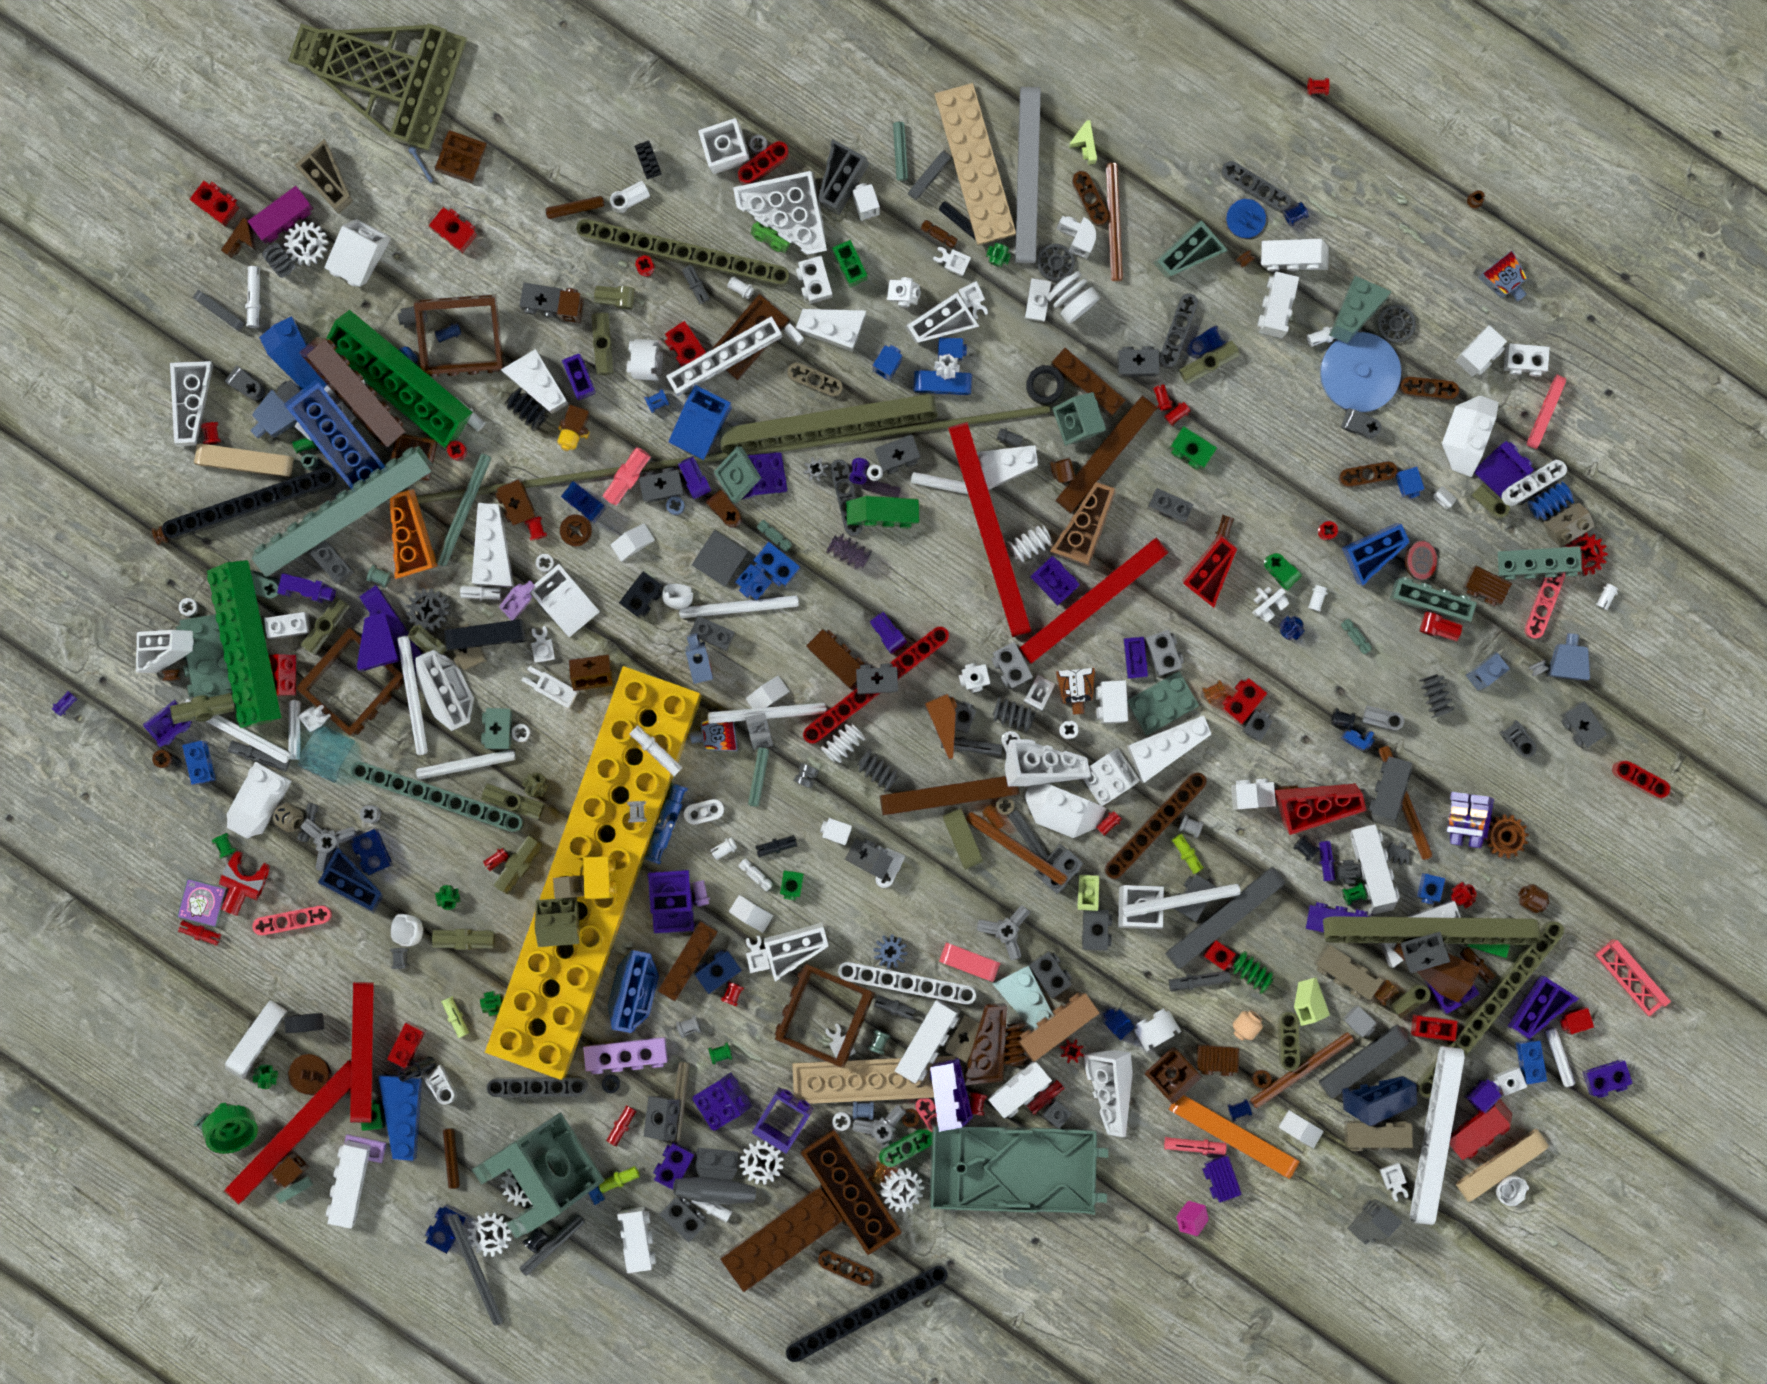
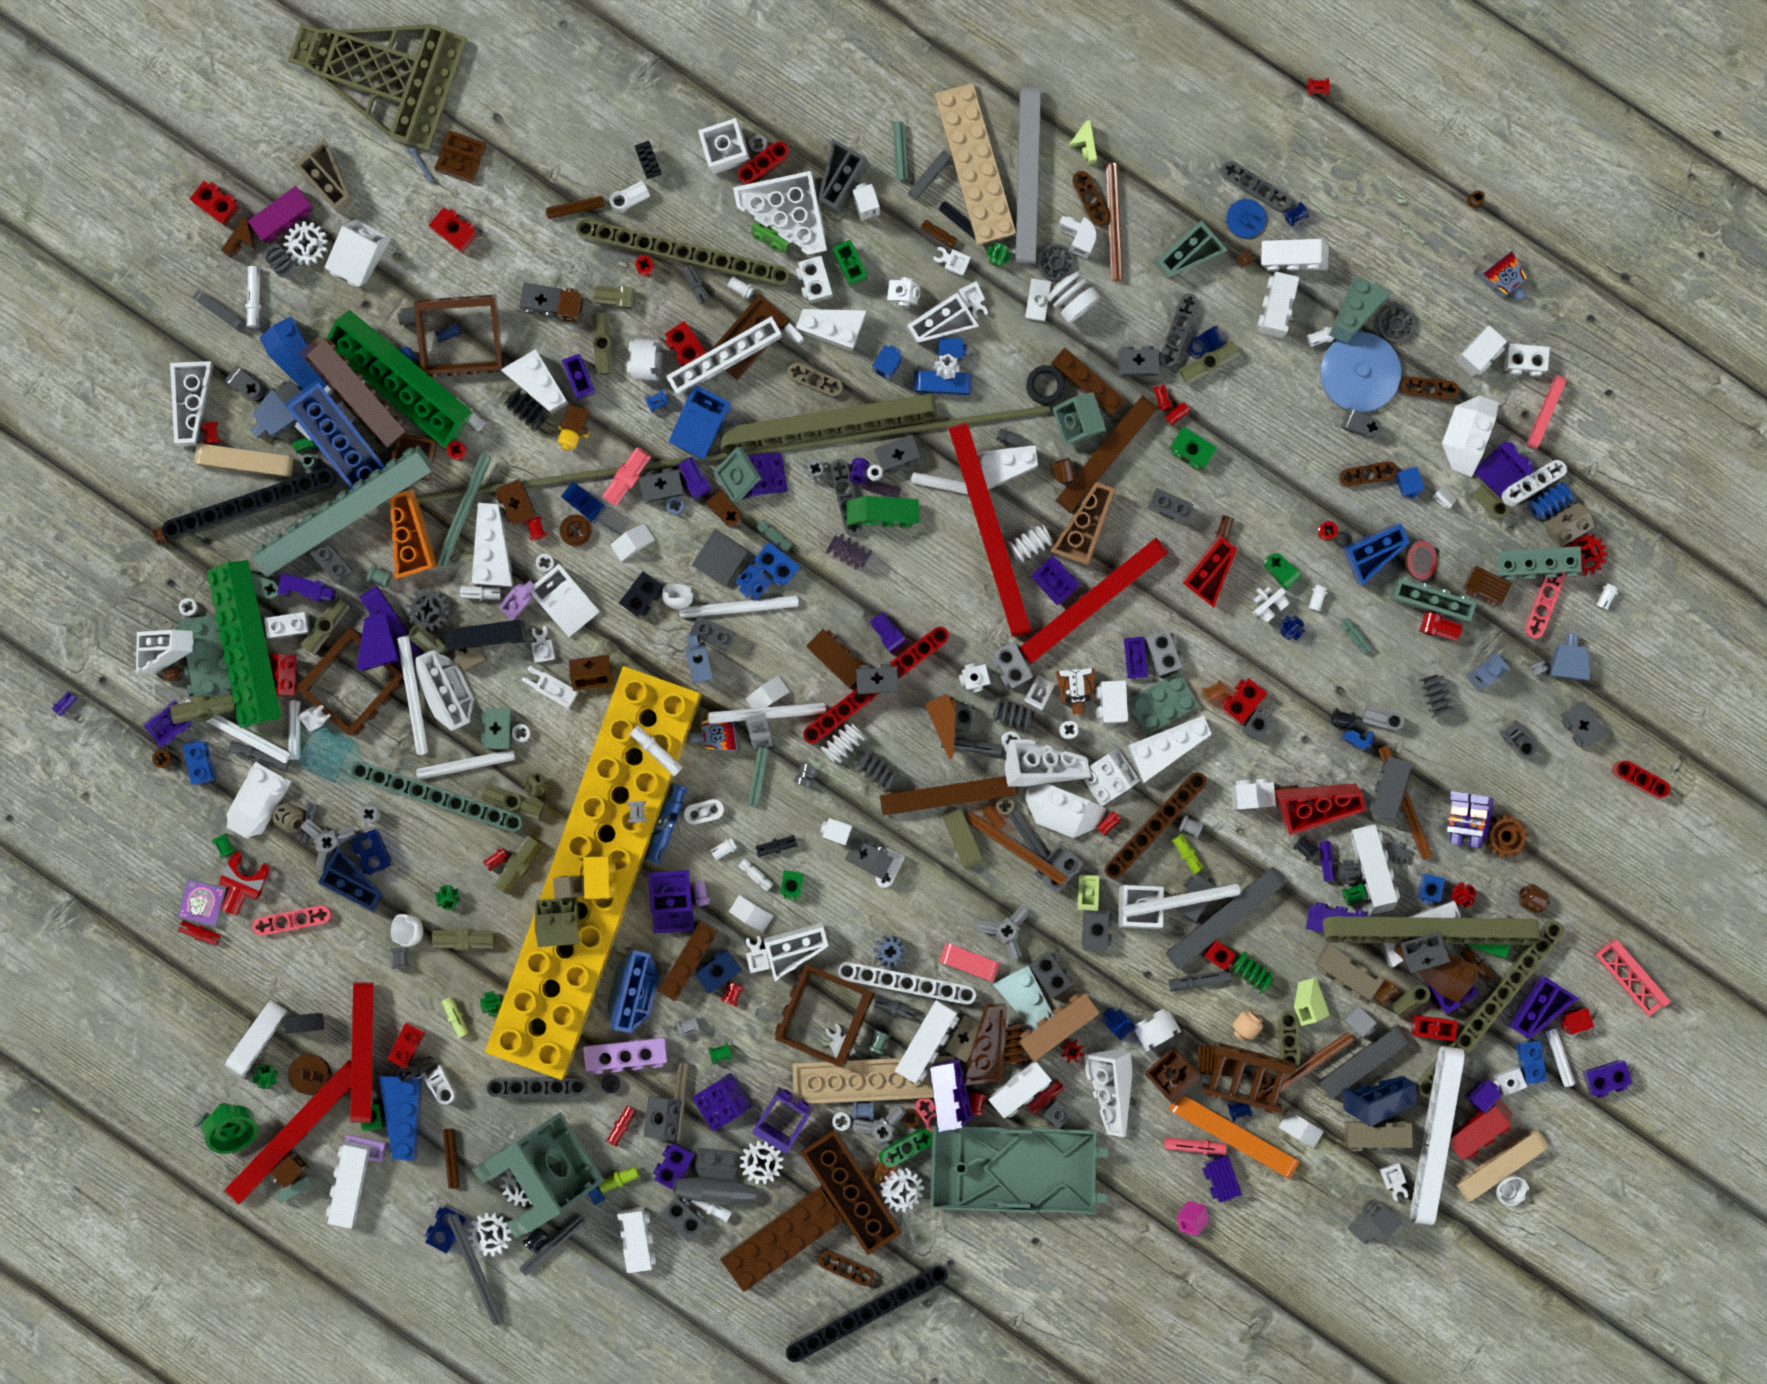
(1243, 1057): none -> reddish brown fence

